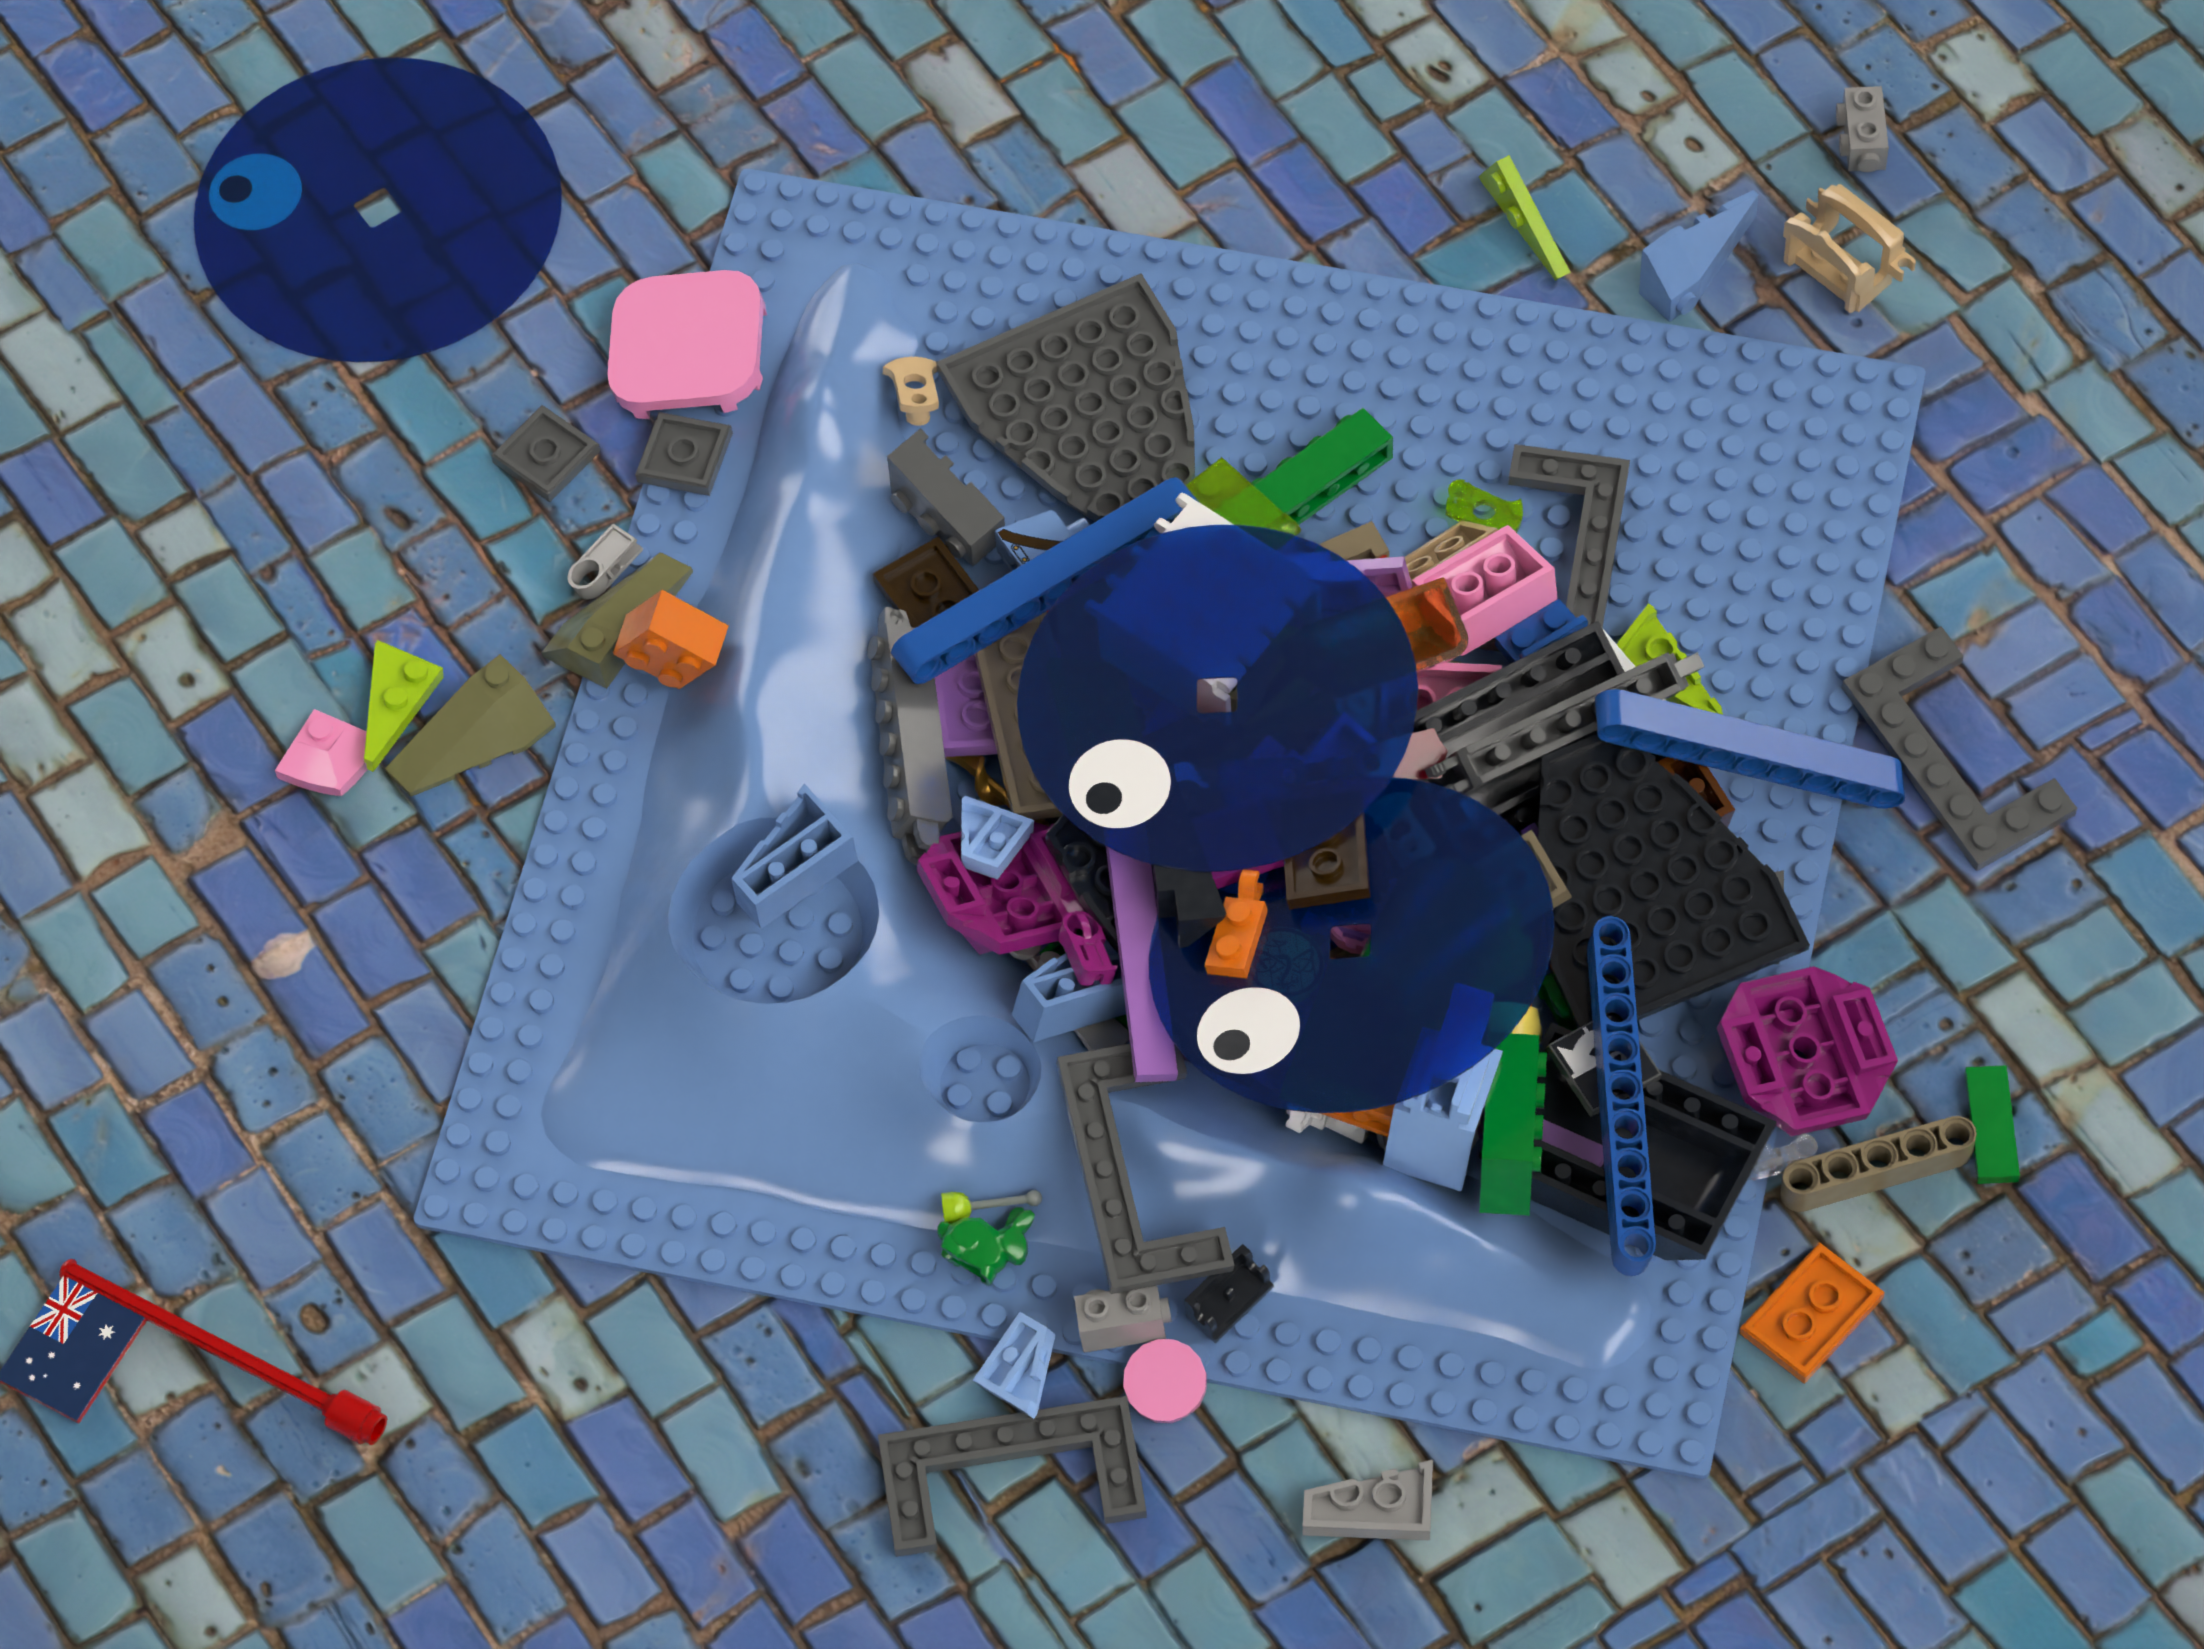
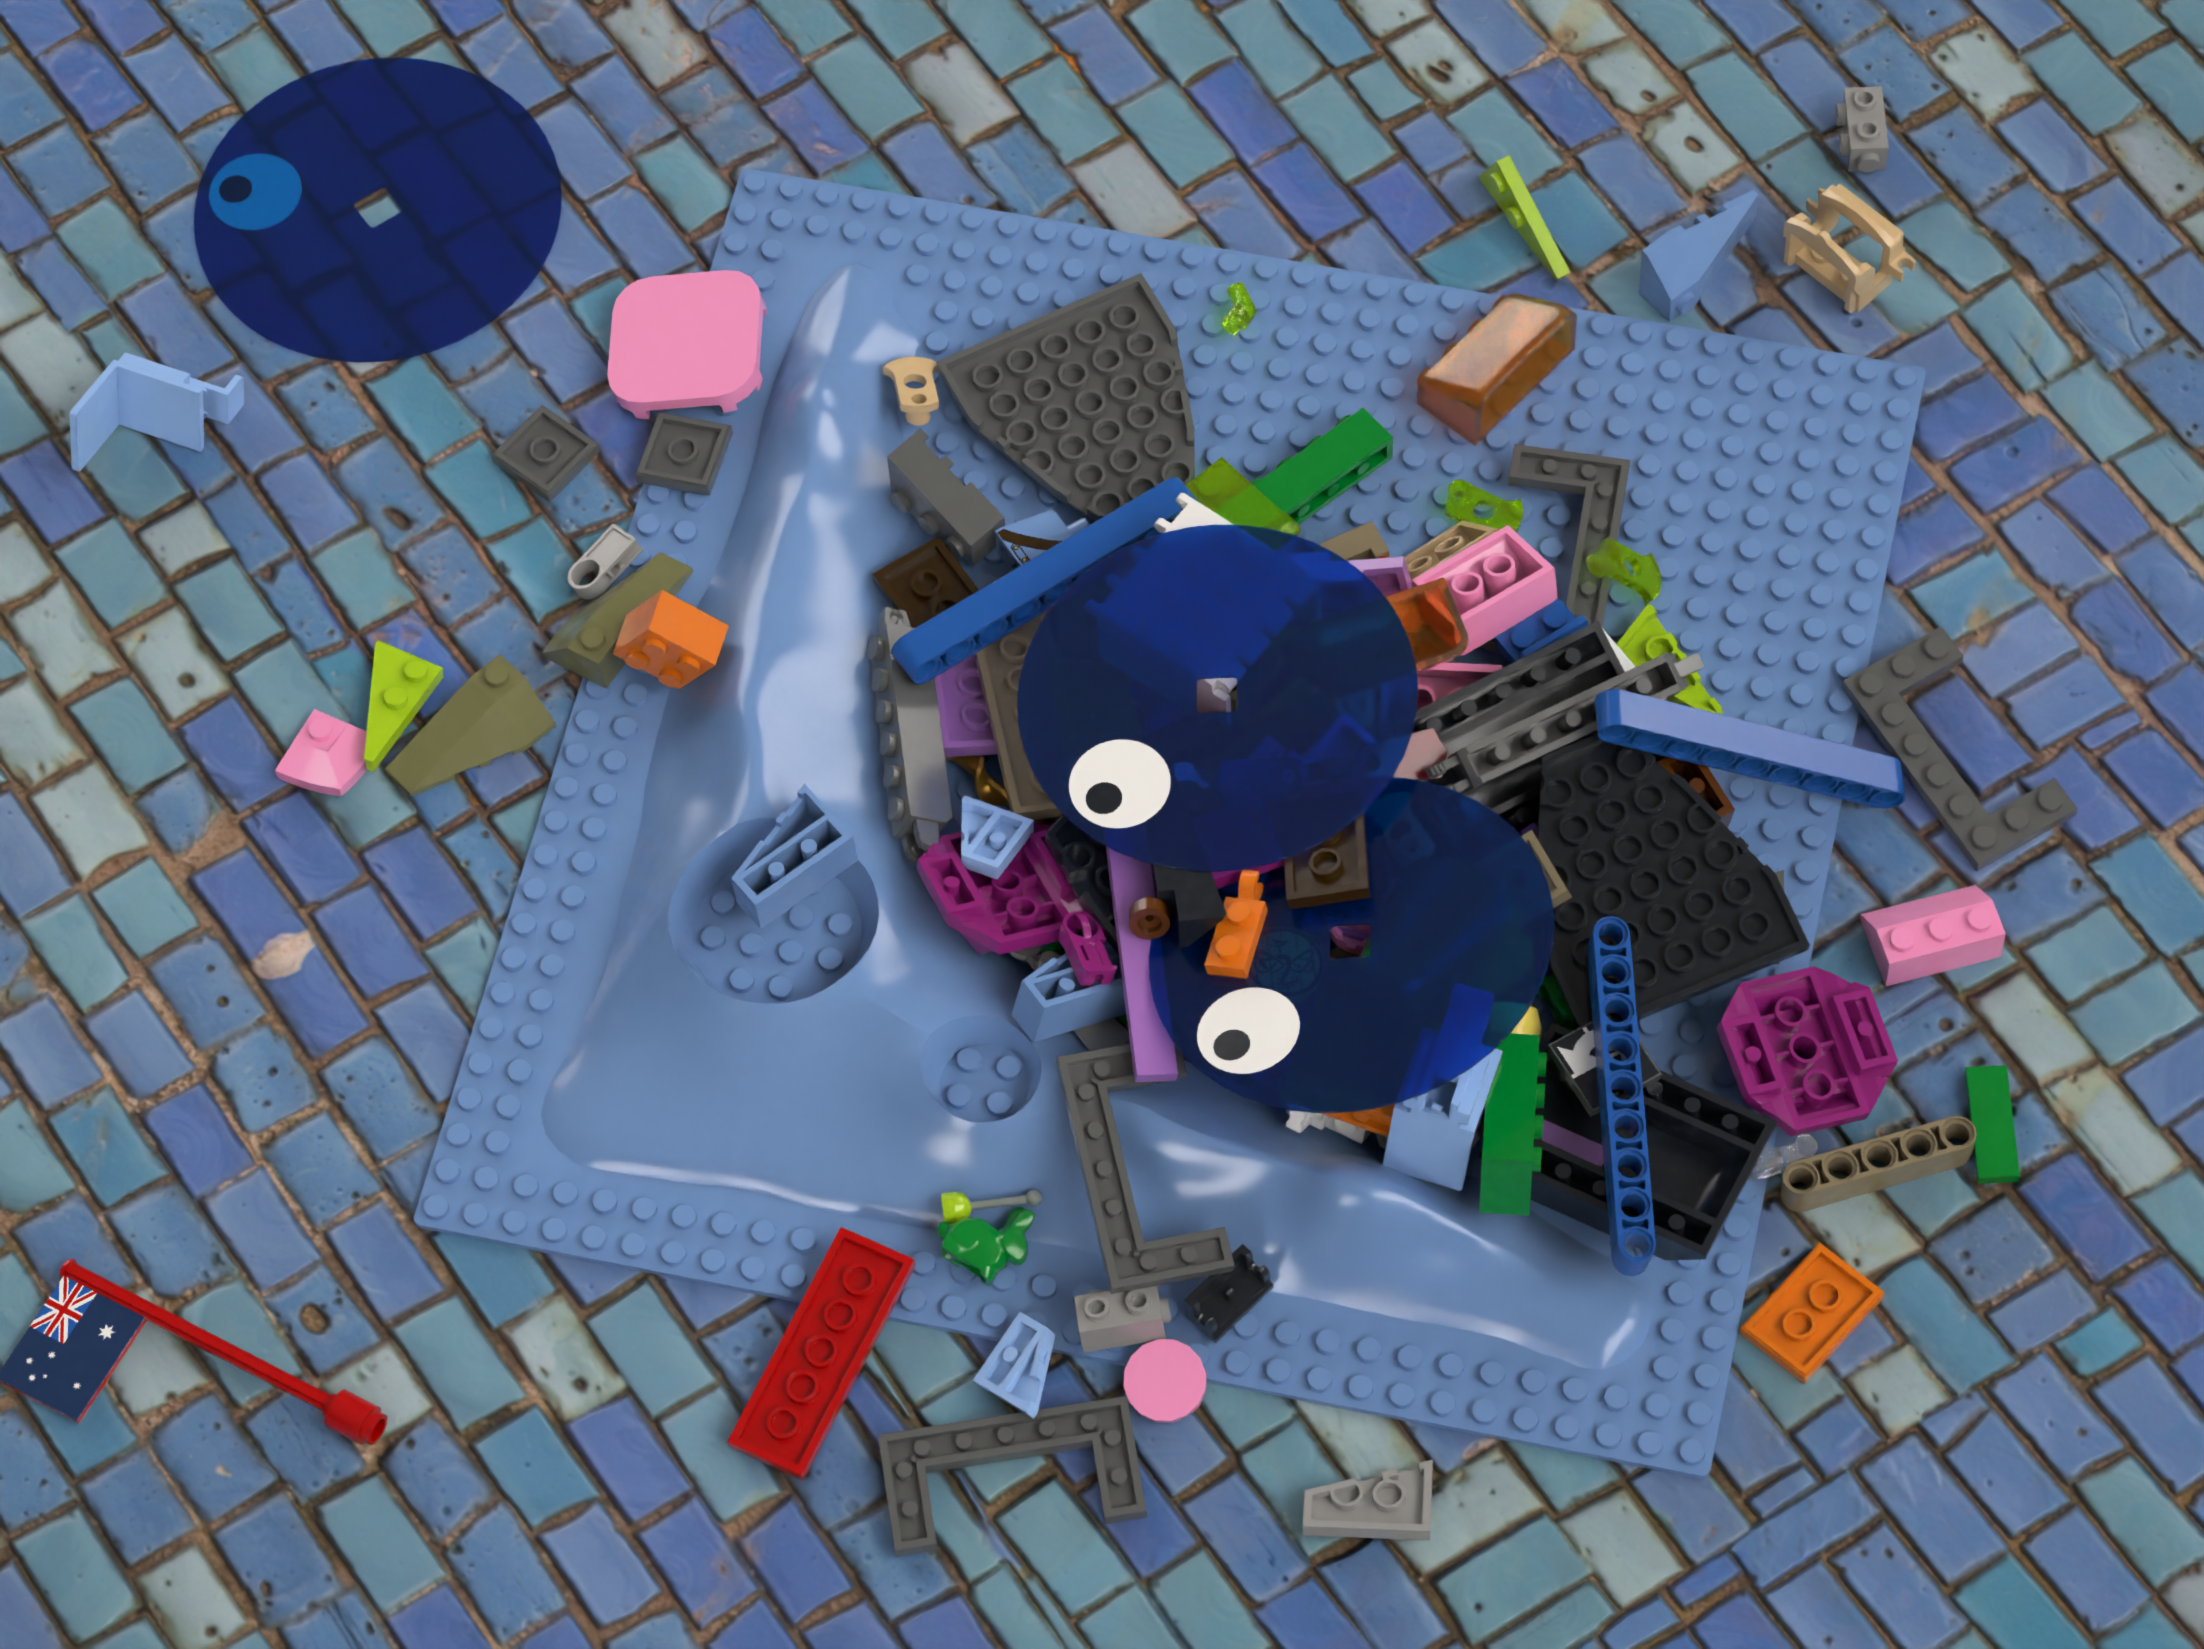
(149, 401): none -> light blue piece
(821, 1353): none -> red plate
(1149, 918): none -> reddish brown tile
(1242, 311): none -> clear neon green arm
(1497, 364): none -> clear orange windscreen
(1611, 560): none -> clear neon green piece
(1934, 934): none -> bright pink slope

